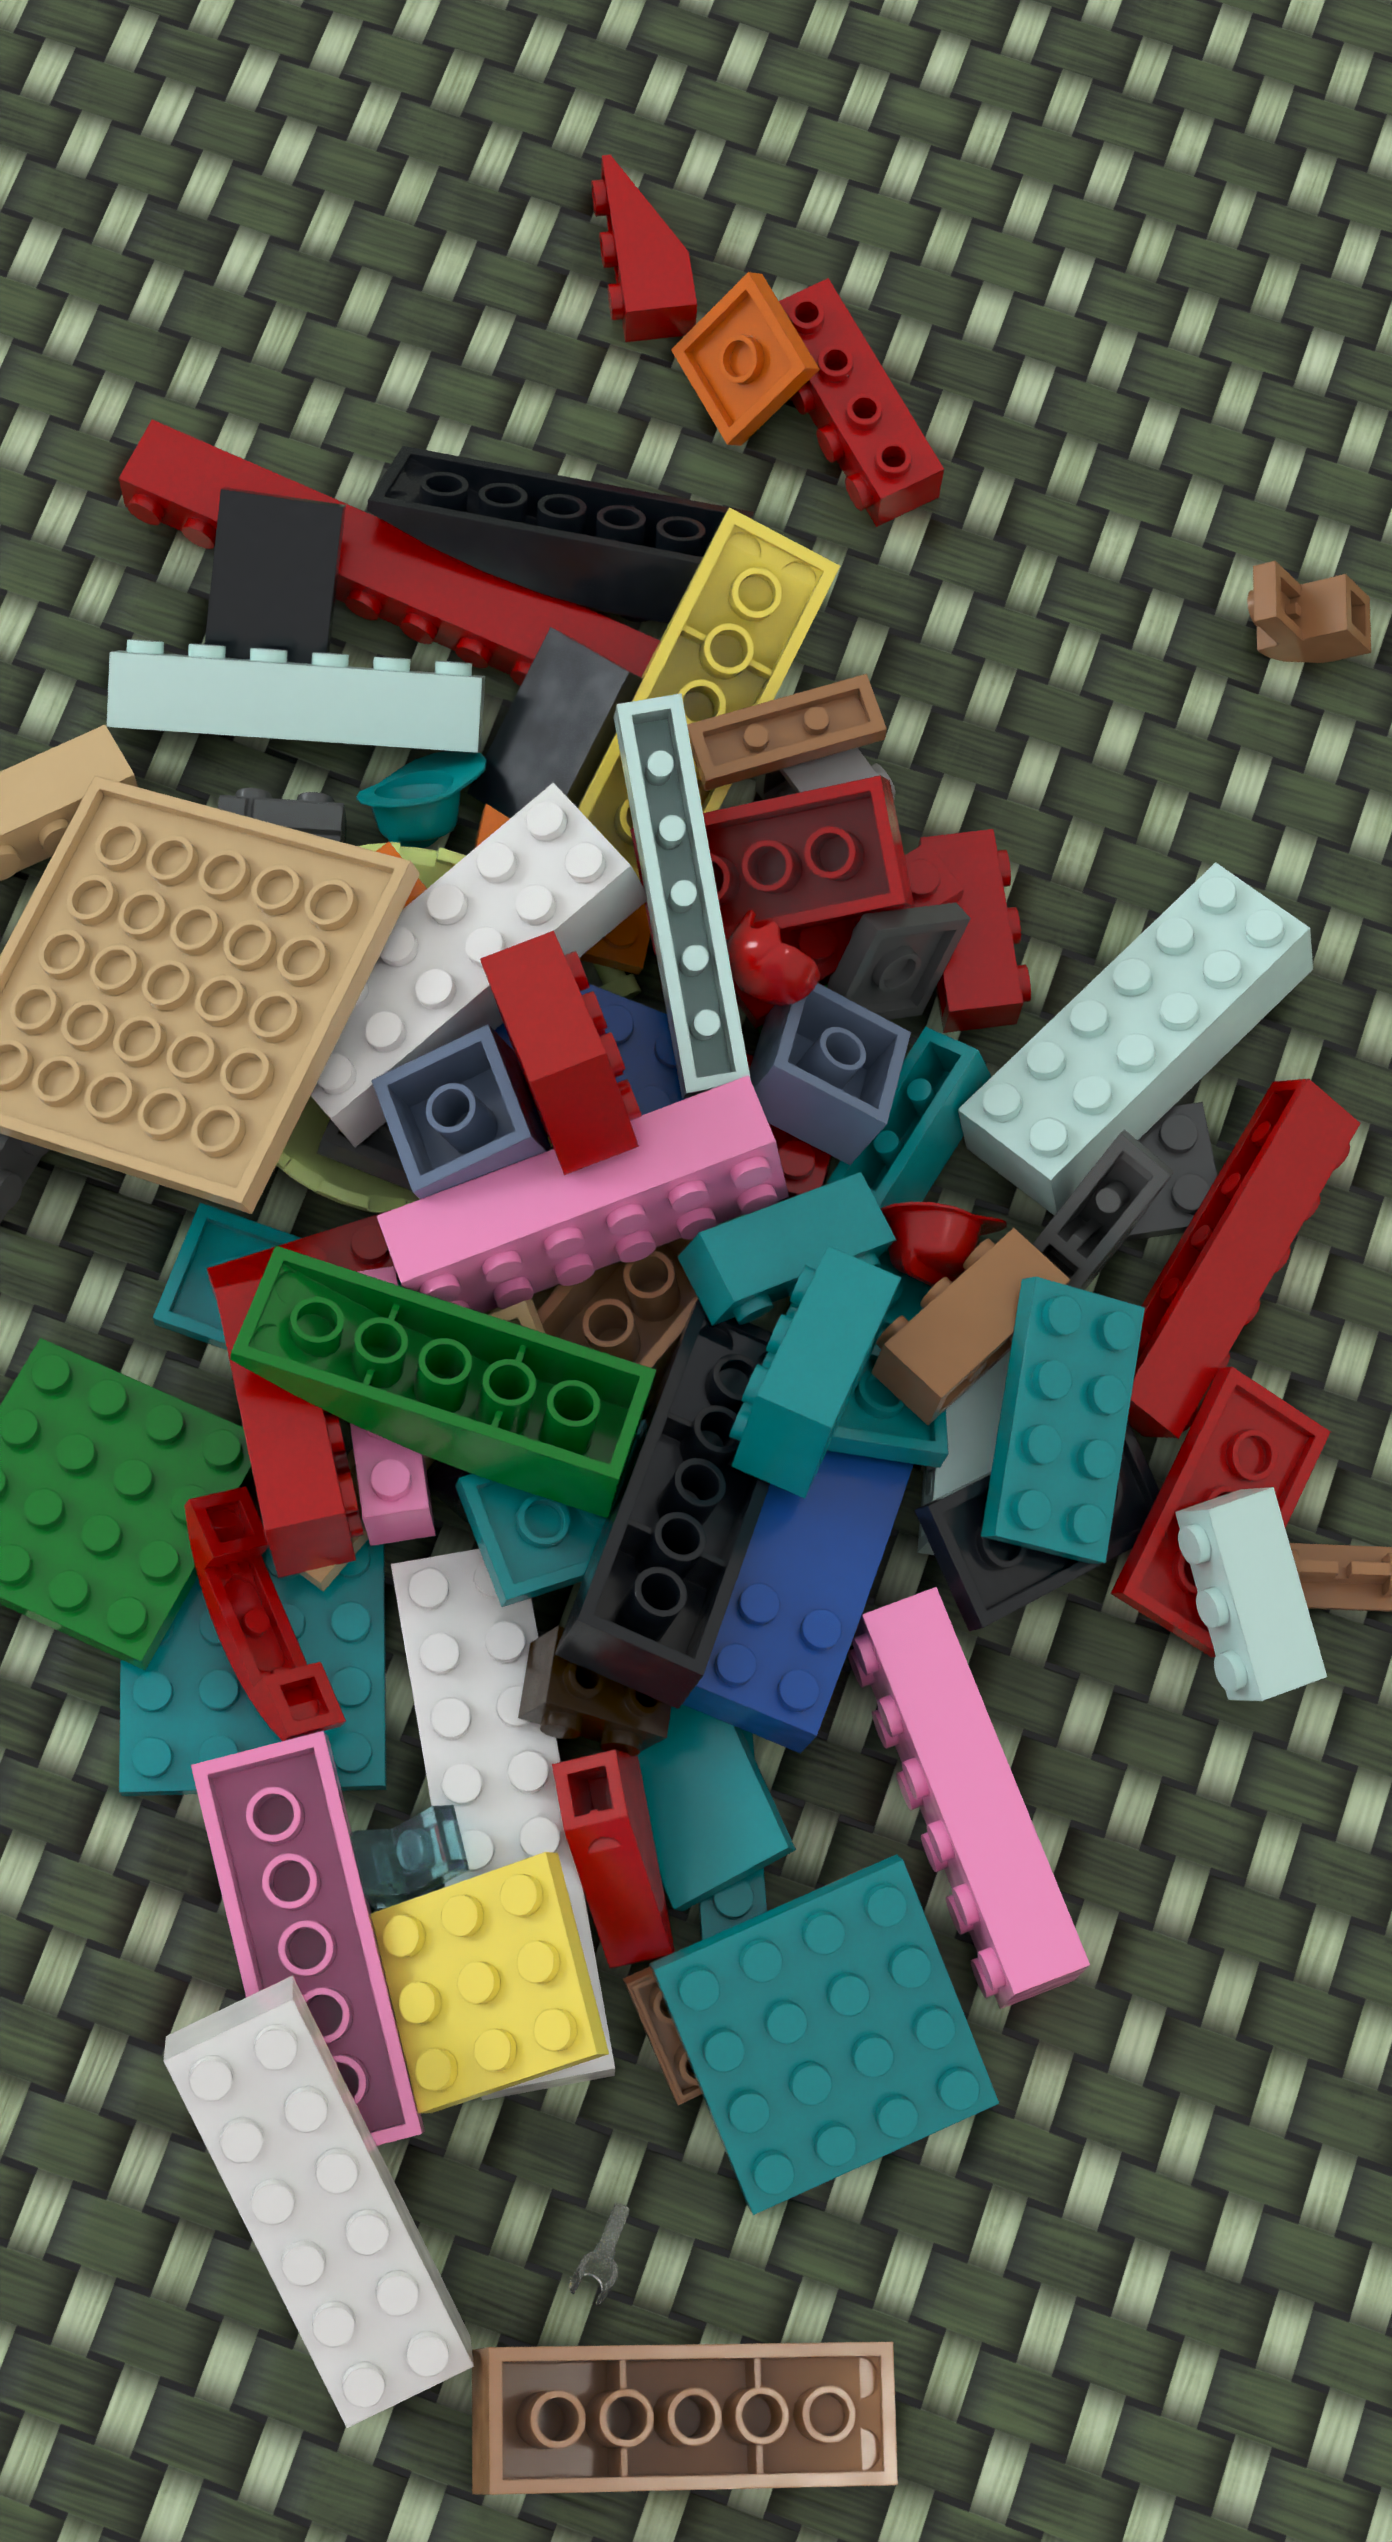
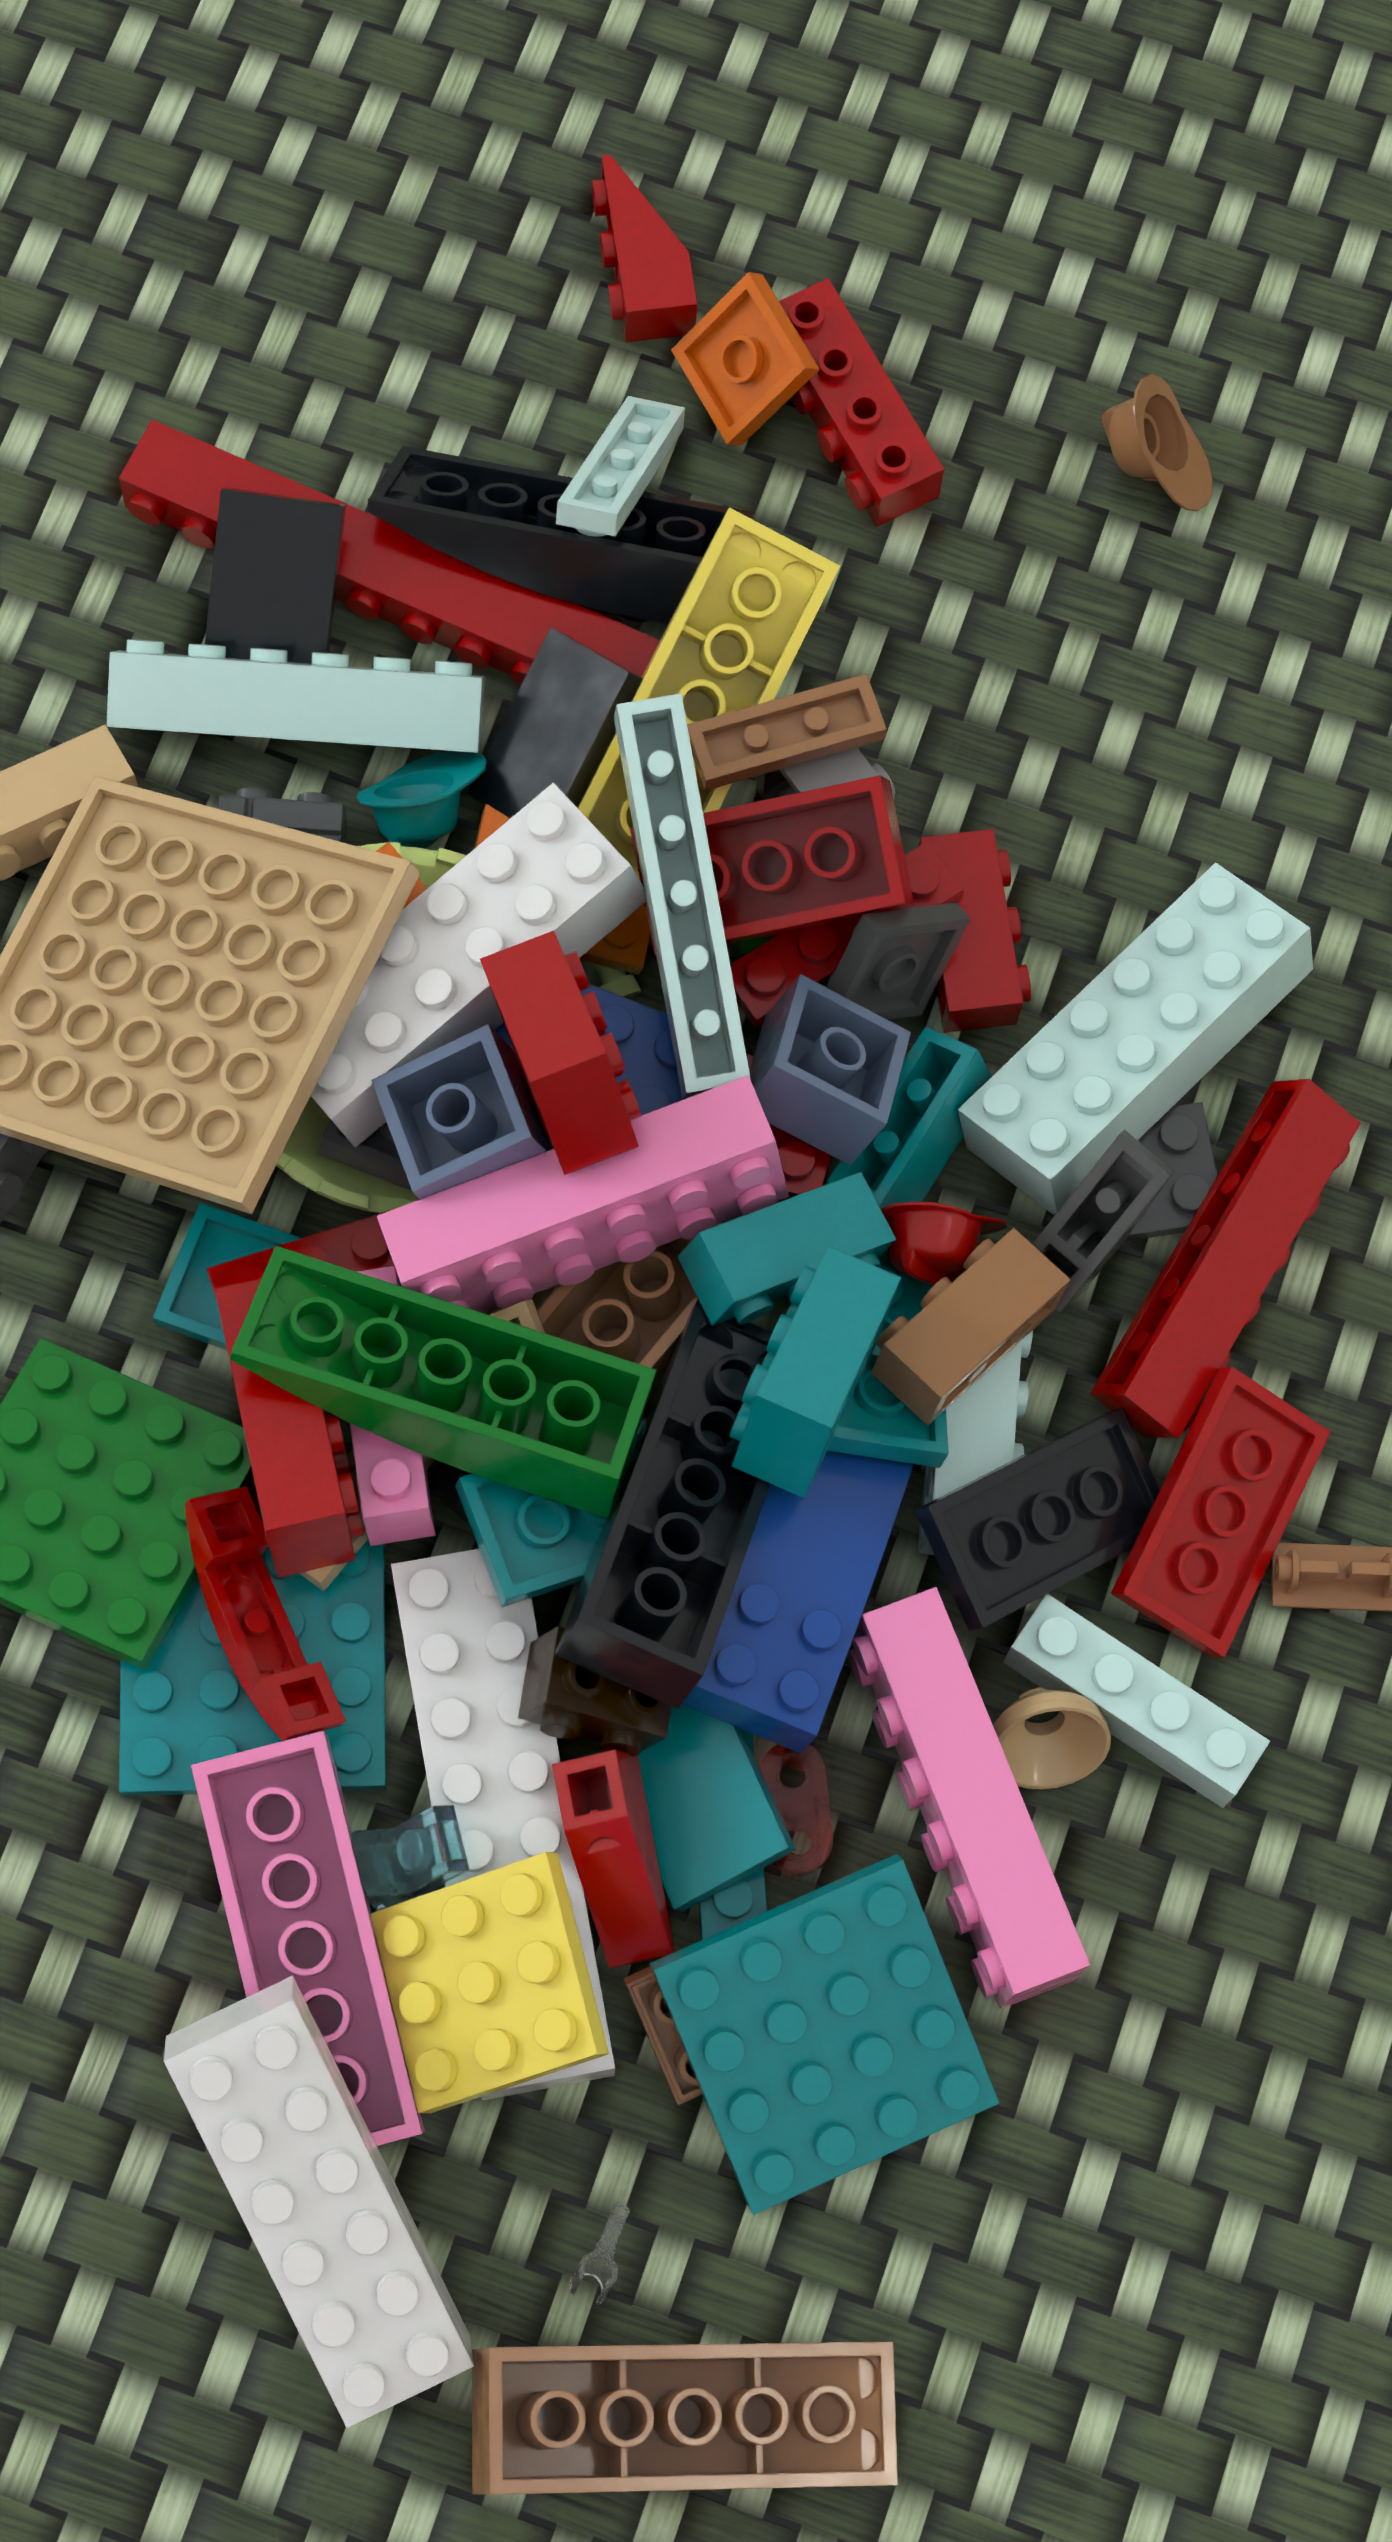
(620, 467): none -> light aqua plate
(767, 966): red hair -> none
(801, 1808): none -> clear red plate
(1055, 1750): none -> tan piece
(1063, 1421): teal plate -> none
(1138, 1701): none -> light aqua brick
(1157, 444): none -> medium nougat piece
(1250, 1594): light aqua brick -> none
(1308, 620): medium nougat brick -> none

